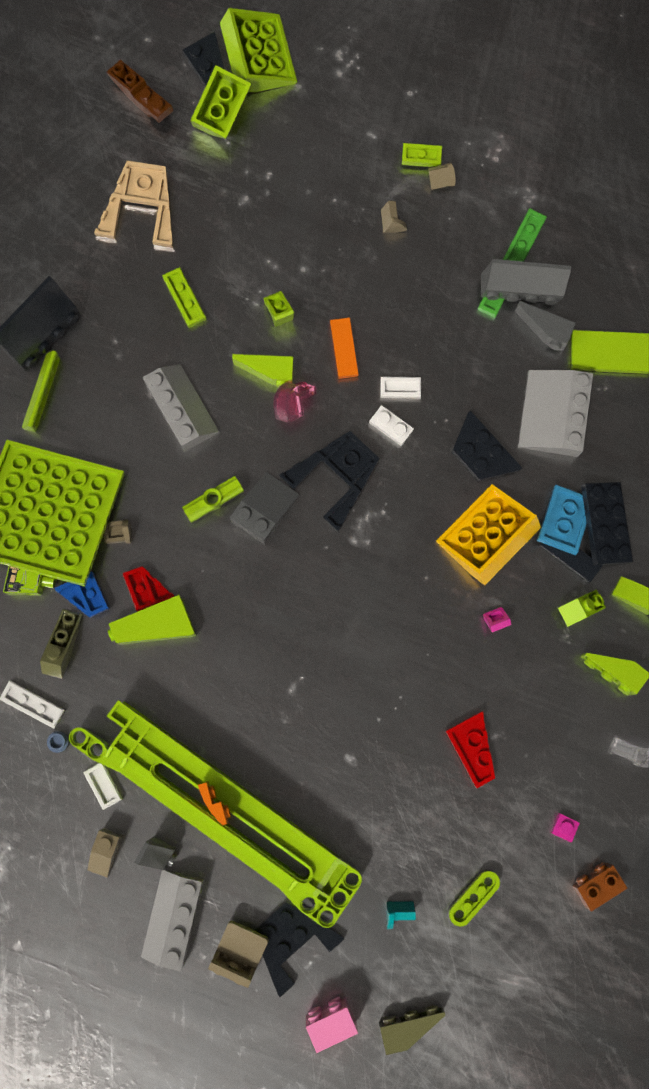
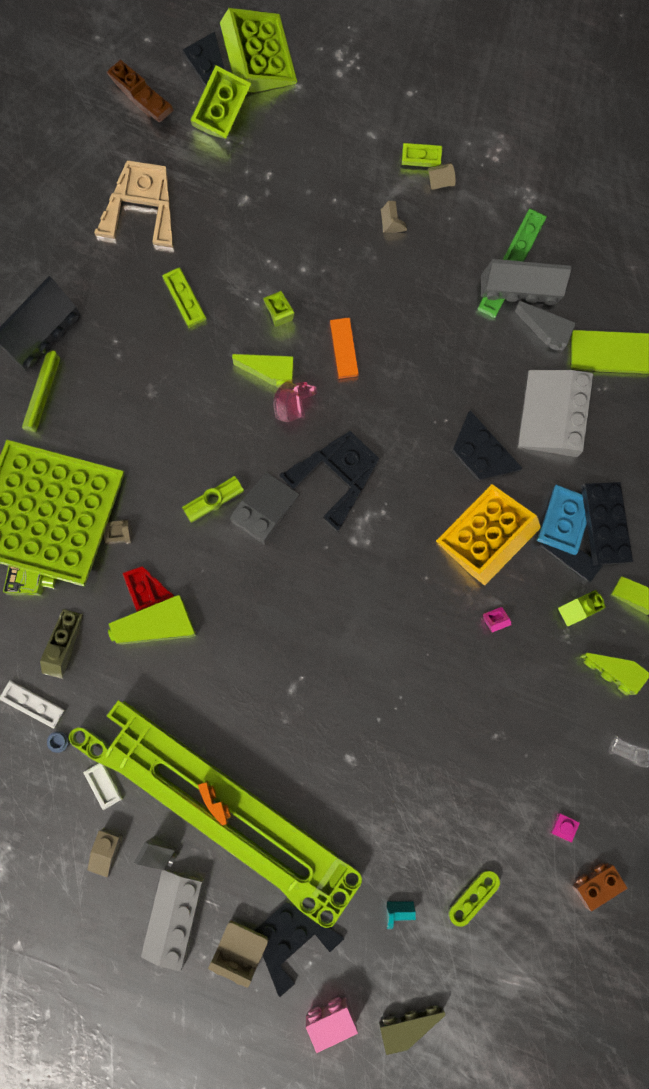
(87, 599): blue wing -> none
(180, 406): light grey slope -> none
(391, 425): white plate -> none
(400, 387): white tile -> none
(472, 747): red wing -> none

